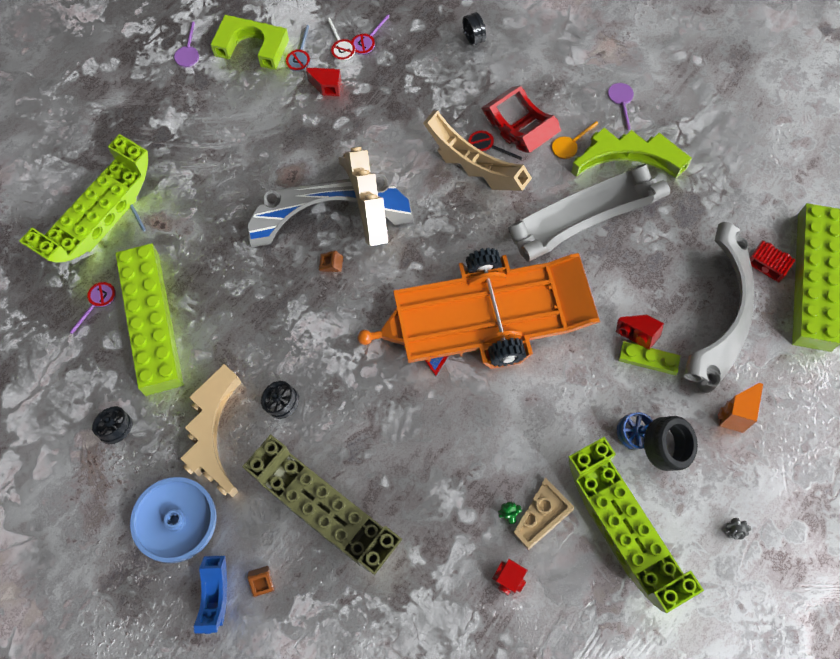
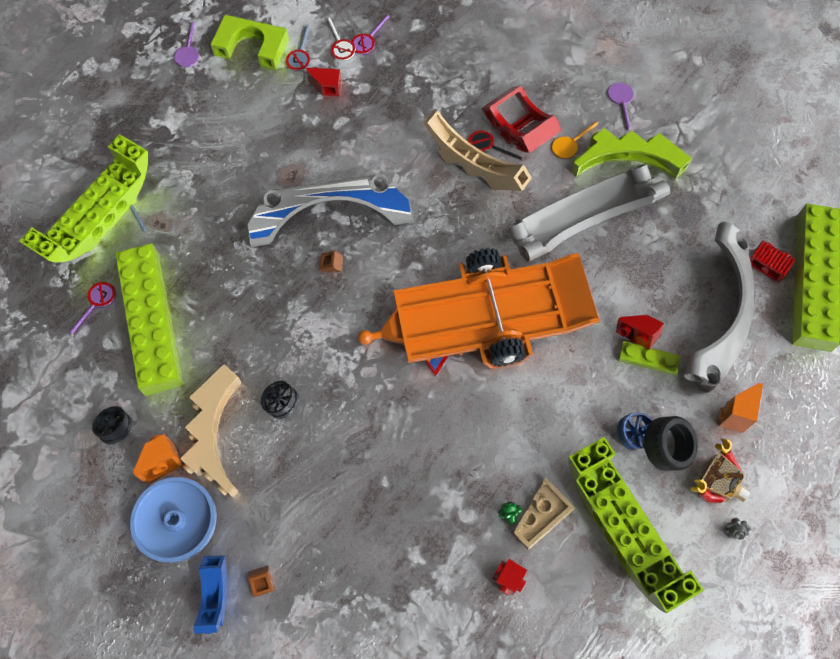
(157, 459): none -> orange slope
(321, 506): olive slope -> none
(365, 188): arch -> none
(474, 28): black wheel -> none
(721, 477): none -> torso

